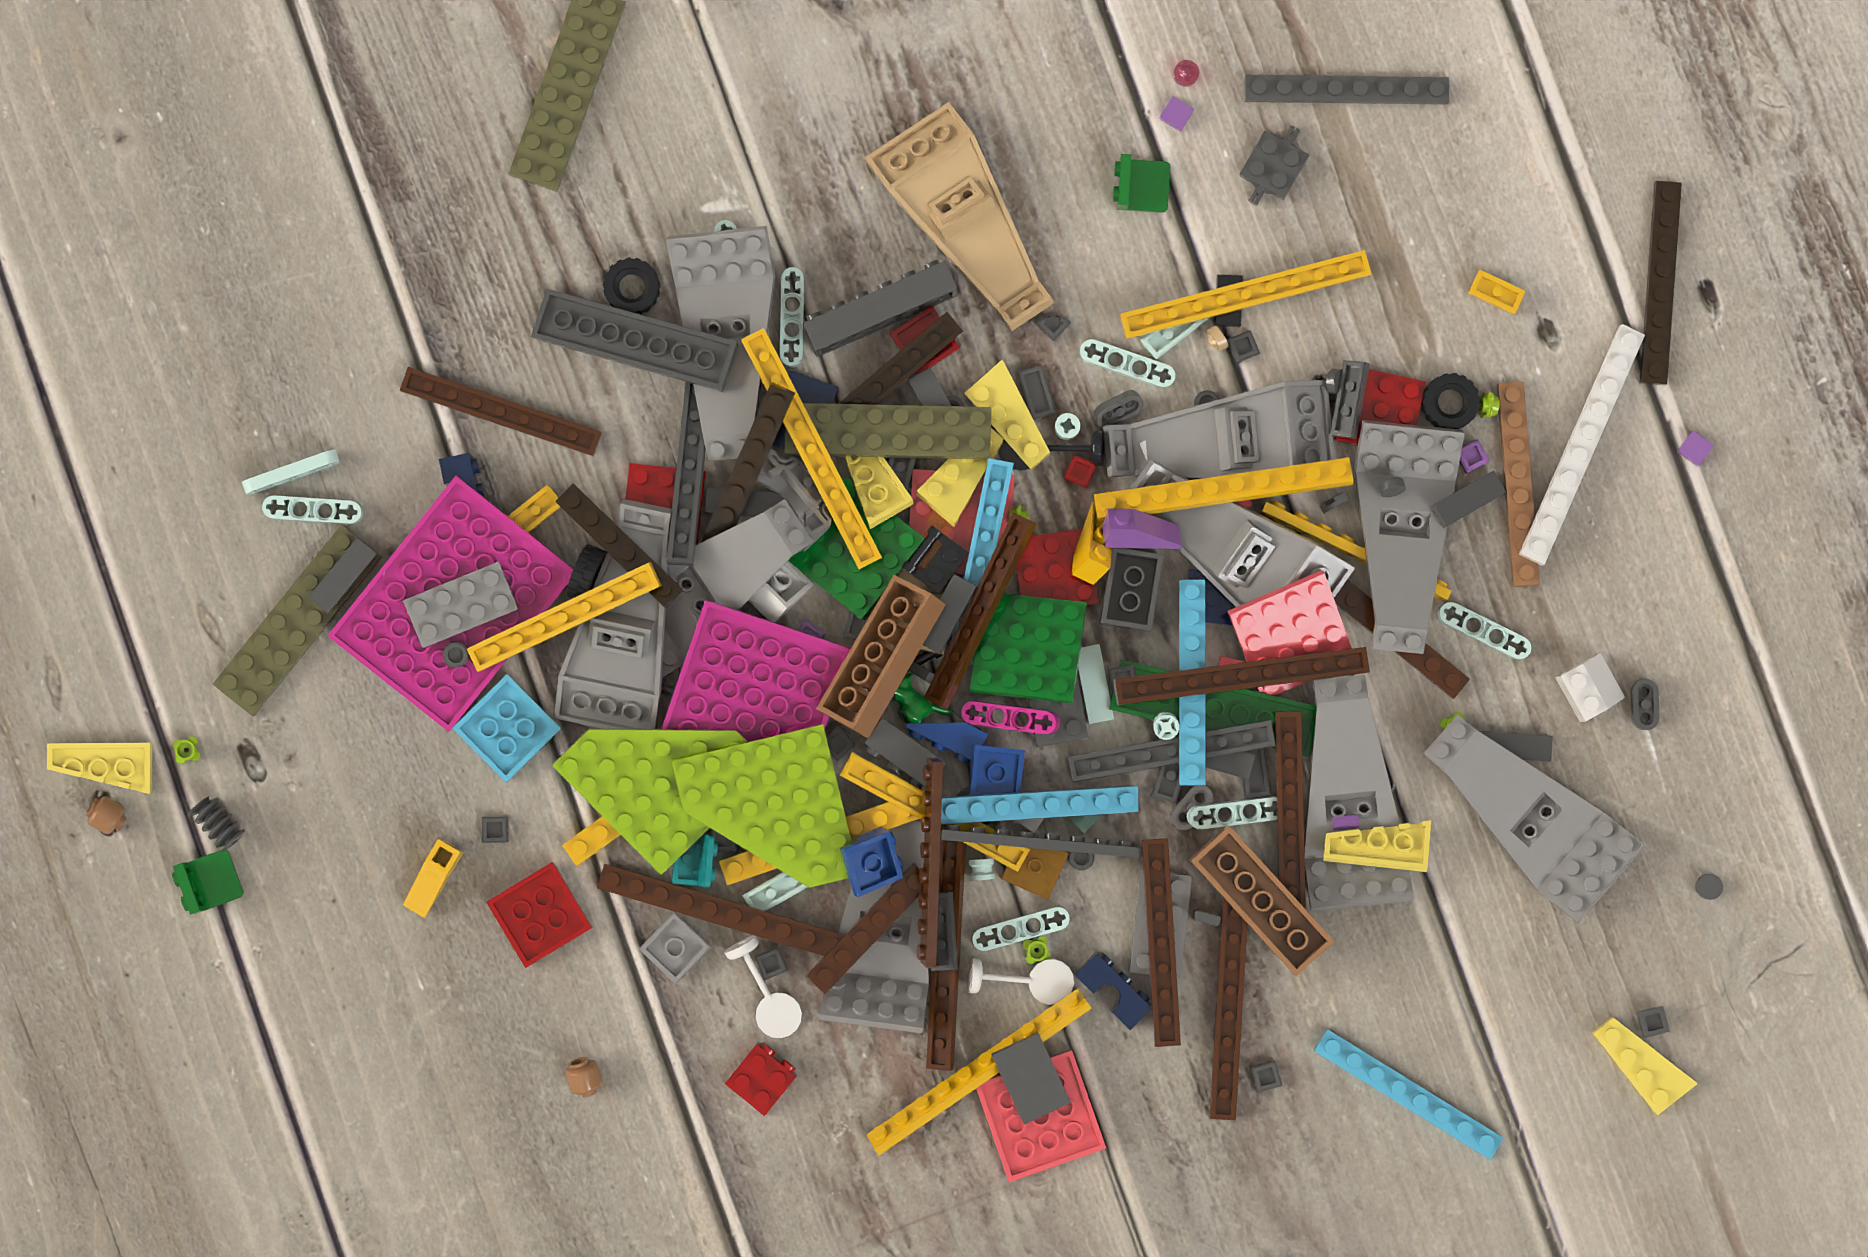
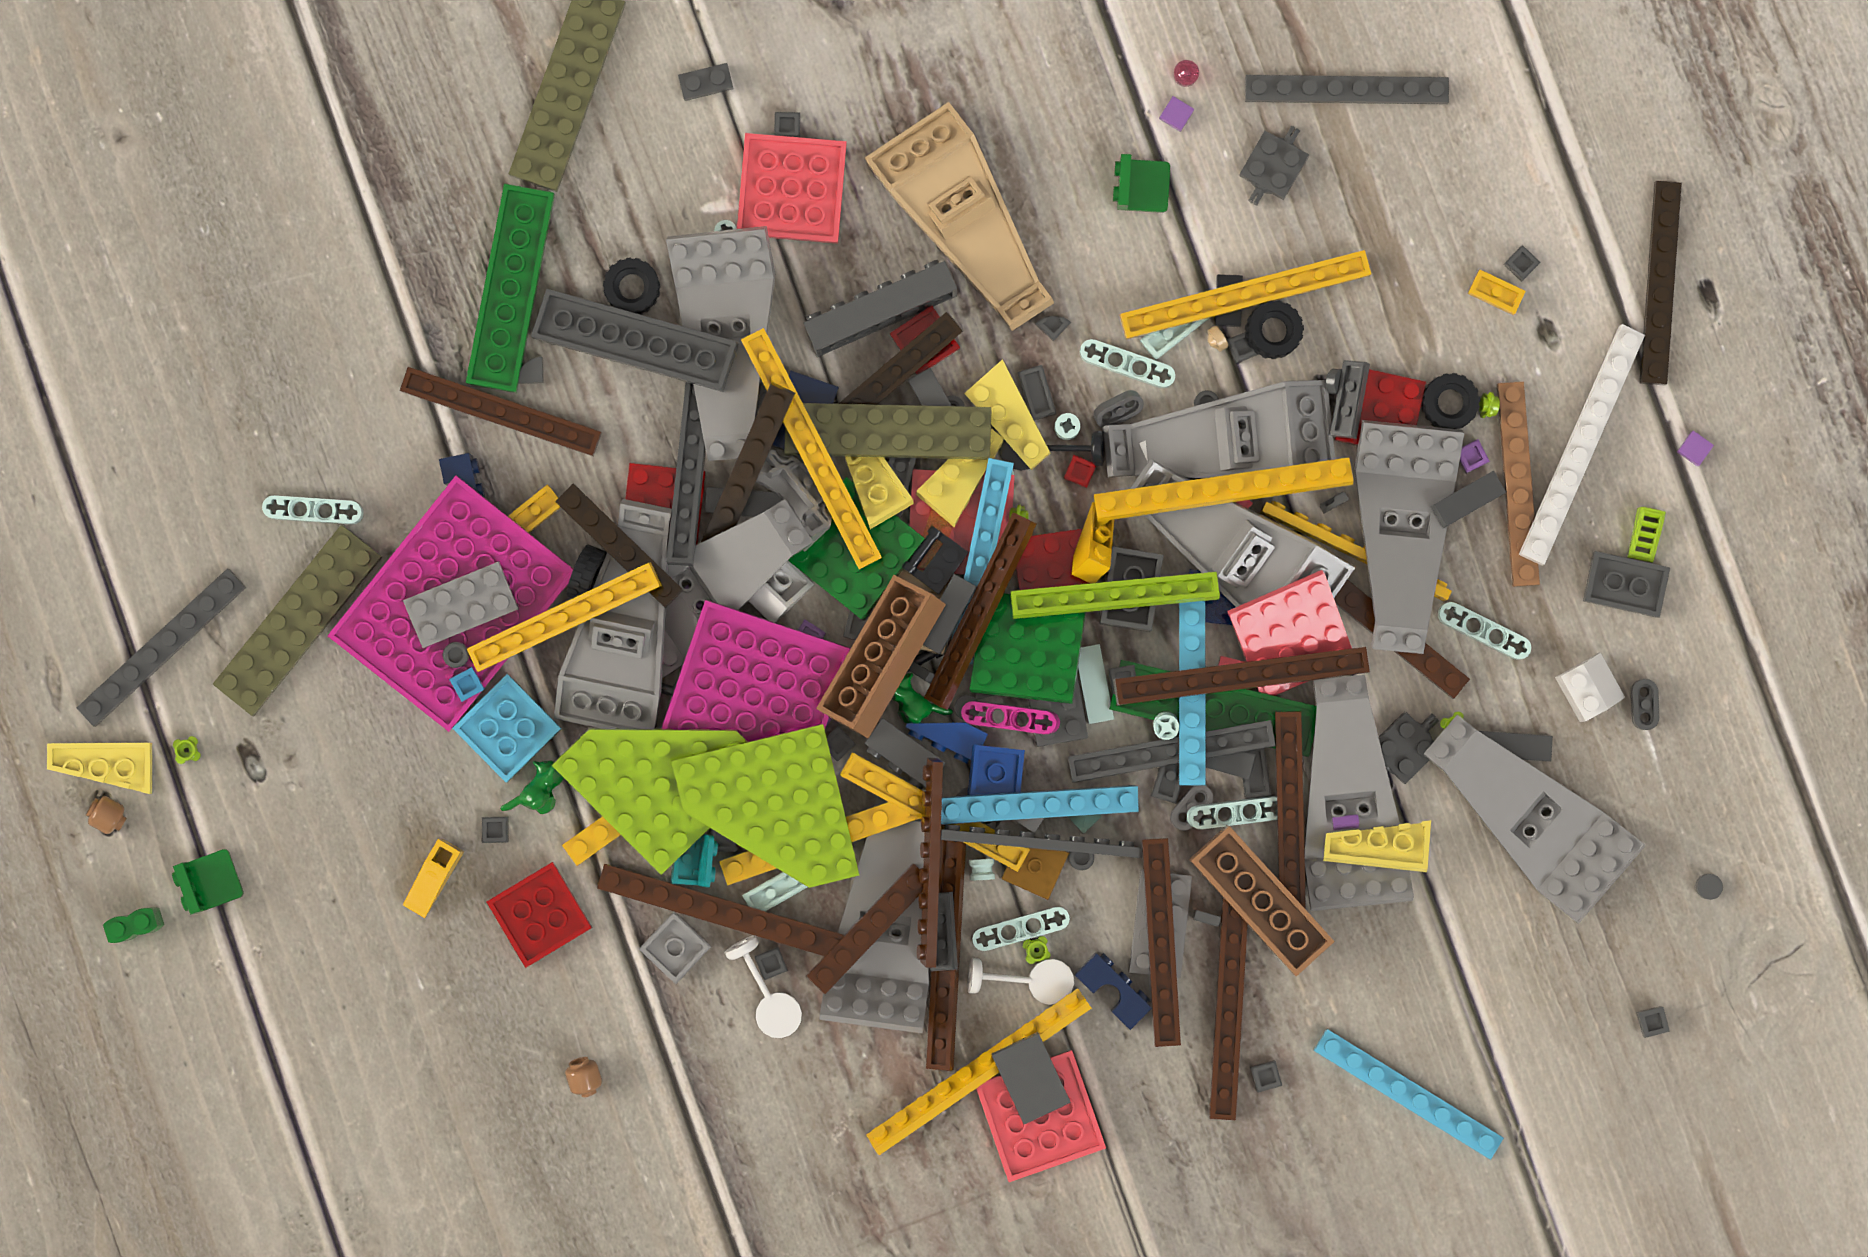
(130, 926): none -> green brick
(161, 647): none -> dark grey plate
(217, 823): dark grey piece -> none
(291, 472): light aqua beam -> none
(343, 575): dark grey tile -> none
(467, 684): none -> dark azure plate
(510, 288): none -> green plate
(532, 372): none -> dark grey tile
(538, 792): none -> green animal
(705, 81): none -> dark grey plate
(761, 1078): red plate -> none
(787, 124): none -> dark grey tile
(792, 187): none -> coral plate
(792, 317): light aqua beam -> none
(872, 861): blue plate -> none
(1115, 595): none -> lime plate
(1139, 530): medium lavender slope -> none
(1293, 329): none -> black tyre
(1392, 487): dark grey tile -> none
(1405, 745): none -> dark grey plate
(1522, 263): none -> dark grey tile
(1626, 584): none -> dark grey plate
(1648, 1071): light yellow wing -> none
(1655, 536): none -> lime slope

